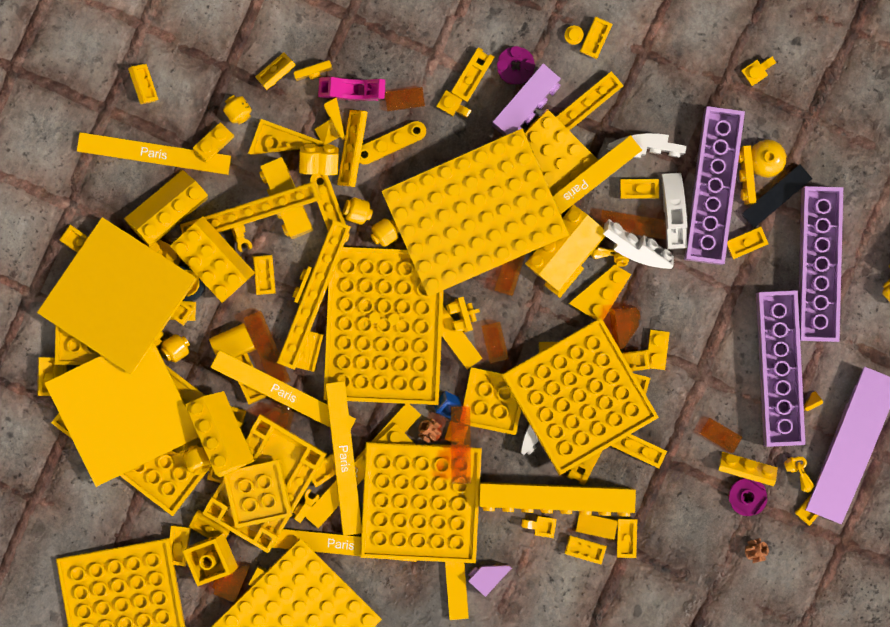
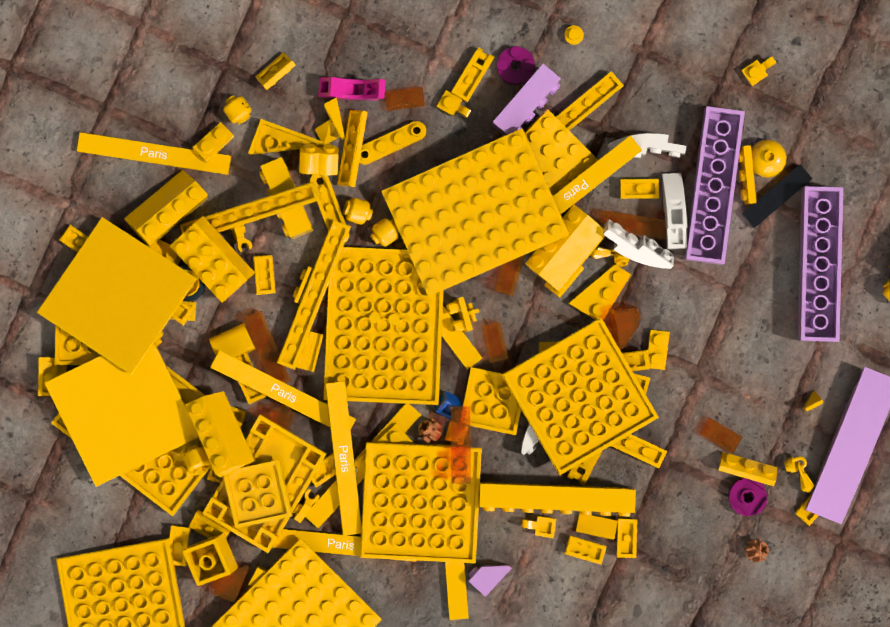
(143, 84): yellow plate -> none
(175, 348): yellow head -> none
(313, 71): yellow plate -> none
(596, 37): yellow plate -> none
(747, 243): yellow plate -> none
(780, 368): lavender brick -> none

